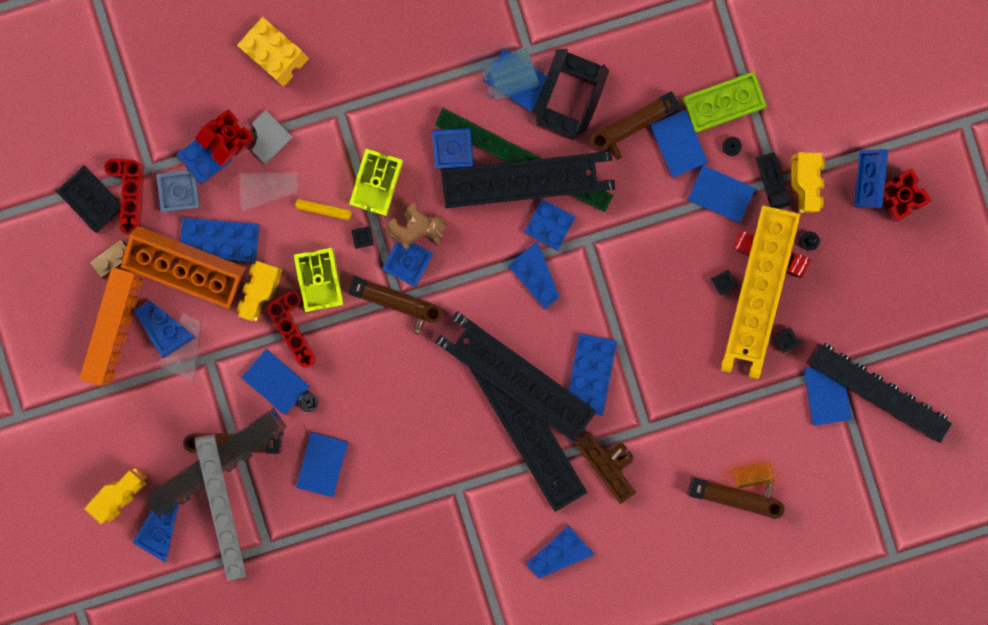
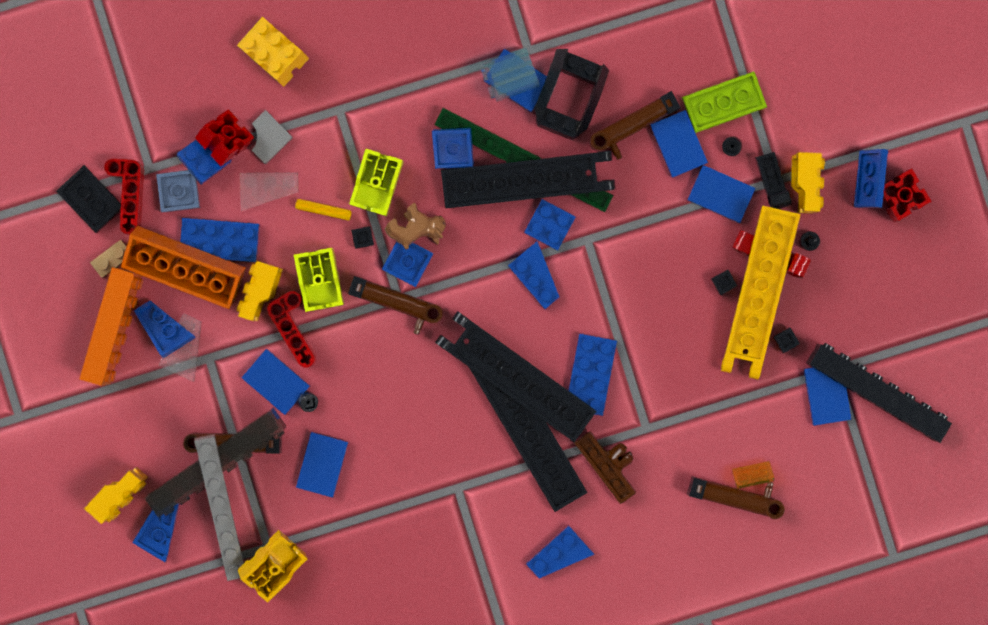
(272, 566): none -> yellow piece

